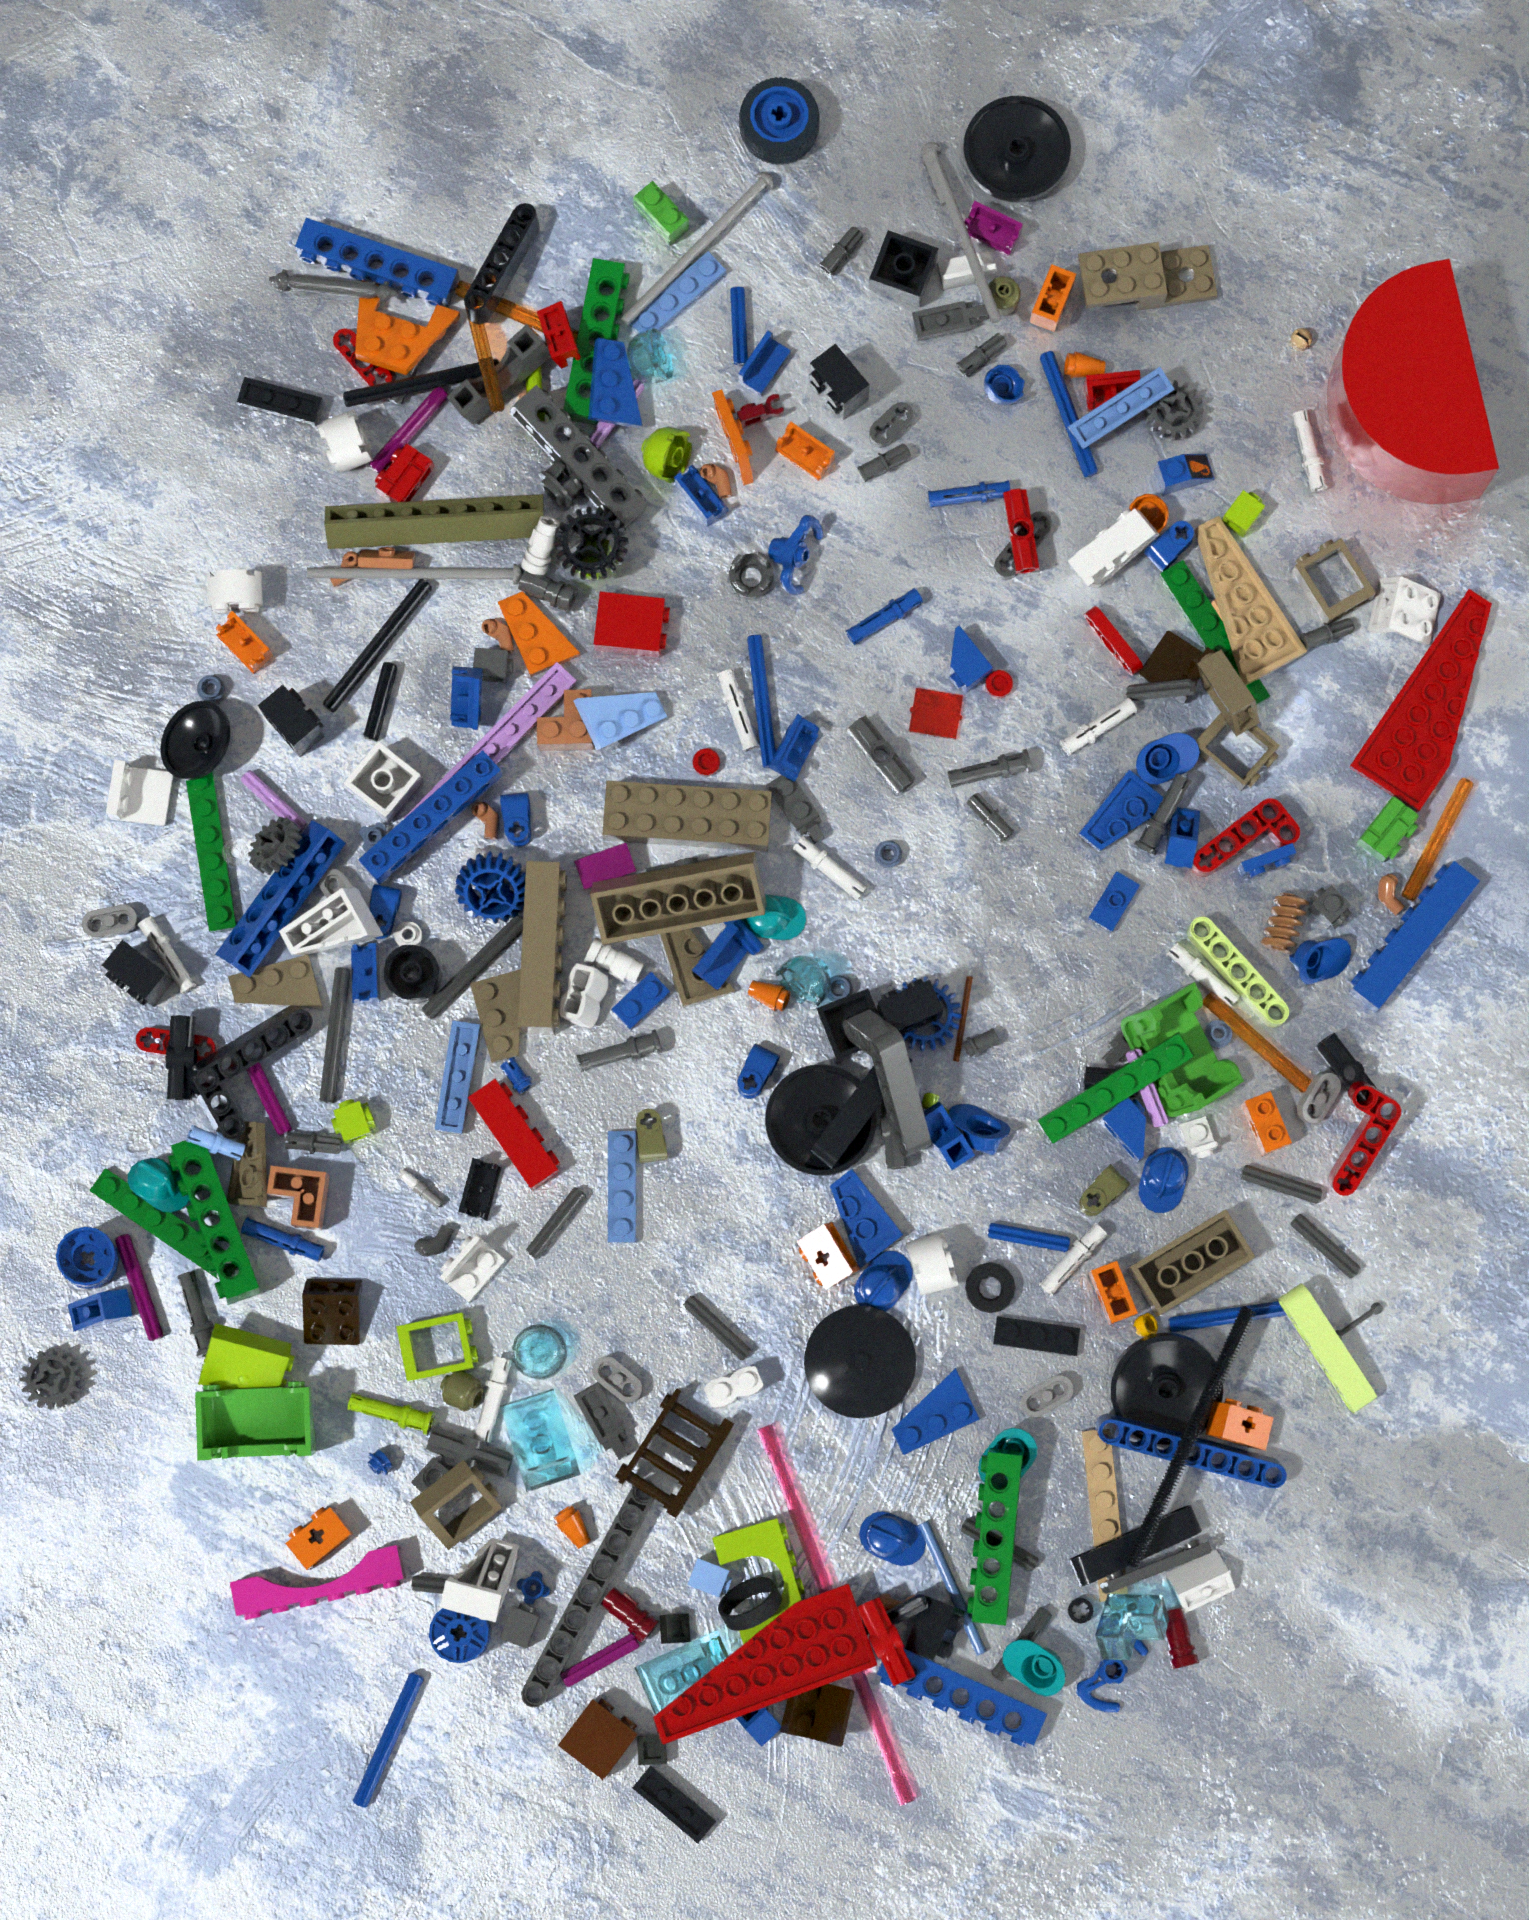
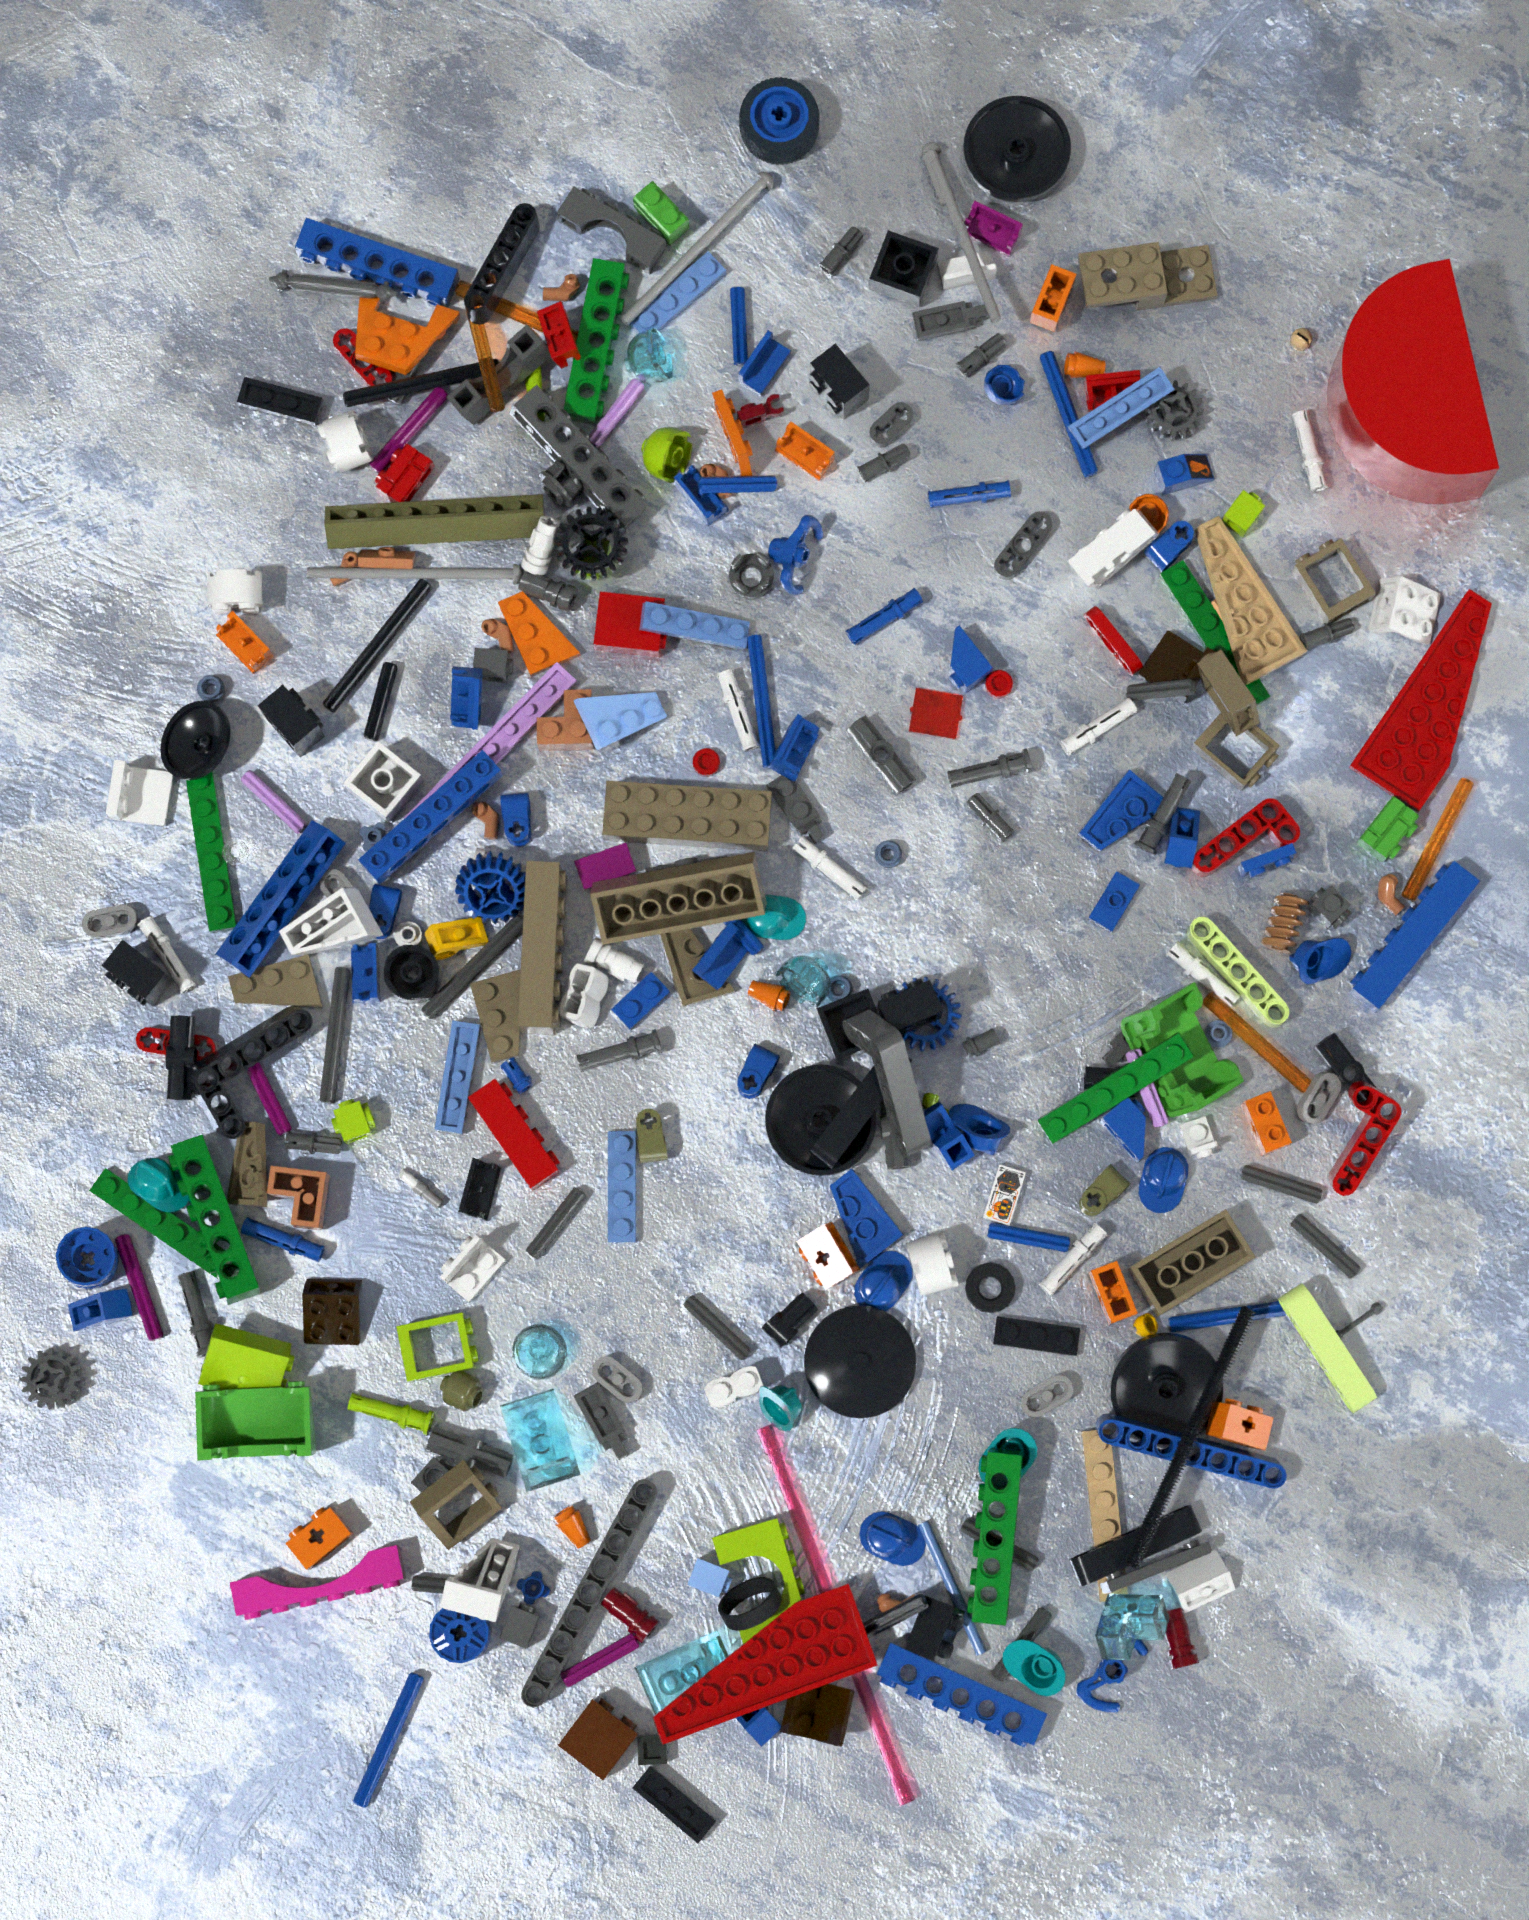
(215, 1142): light blue pin -> none
(274, 845): dark grey gear -> none
(379, 1462): blue plate -> none
(434, 1245): dark grey arm -> none
(449, 937): none -> yellow plate
(492, 1400): white pin -> none
(564, 291): none -> nougat arm
(583, 212): none -> dark grey arch
(612, 386): blue wing -> none
(674, 1628): pearl dark grey plate -> none
(687, 1479): dark brown fence -> none
(694, 625): none -> medium blue plate
(737, 484): none -> blue axle
(780, 1406): none -> teal piece
(785, 1324): none -> black piece
(886, 1641): red piece -> none
(937, 1415): blue wing -> none
(962, 1021): dark orange piece -> none
(1004, 1195): none -> tile
(1006, 294): olive head -> none
(1022, 546): red piece -> none
(1077, 1602): black bush -> none
(1166, 757): blue piece -> none

